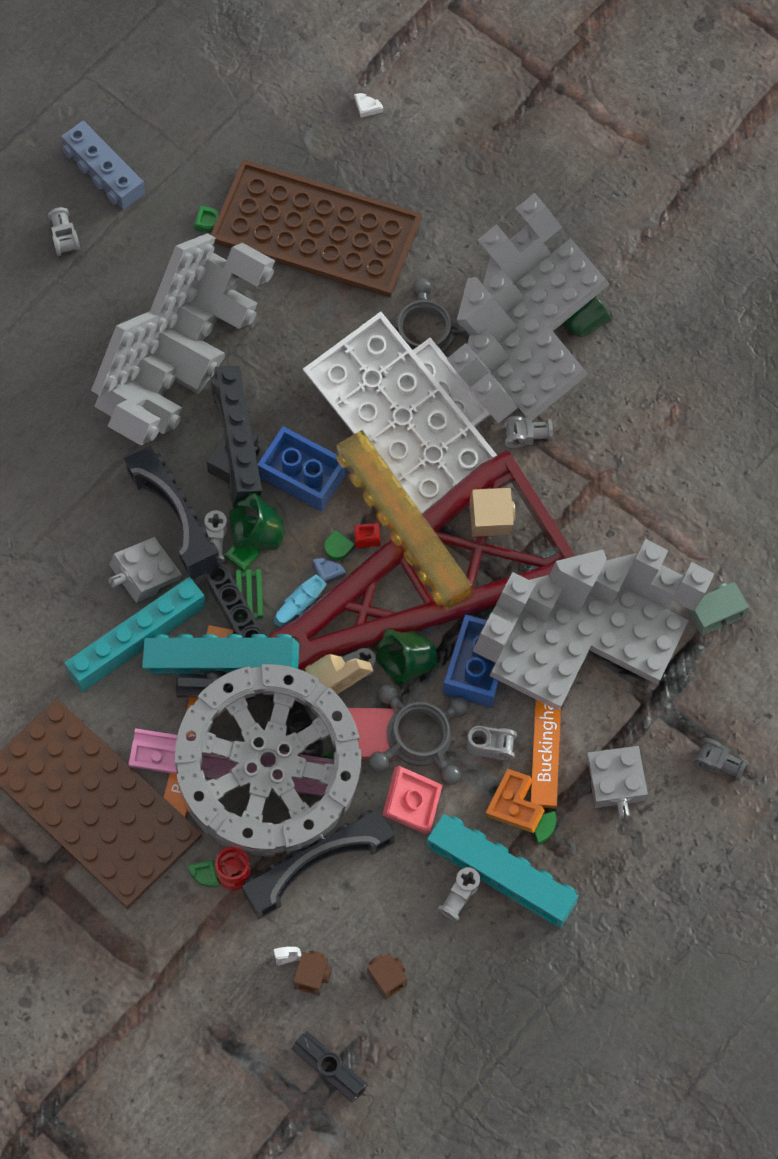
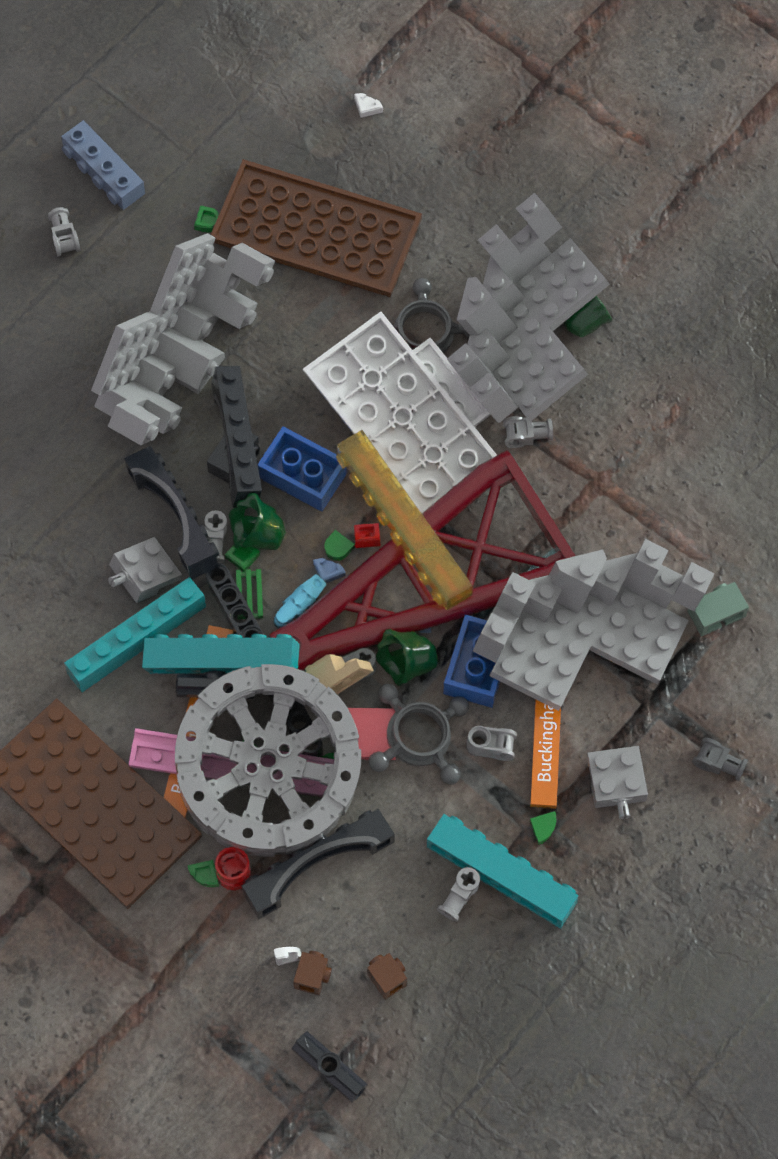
(412, 800): coral tile -> none
(492, 512): tan head -> none
(509, 805): orange plate -> none

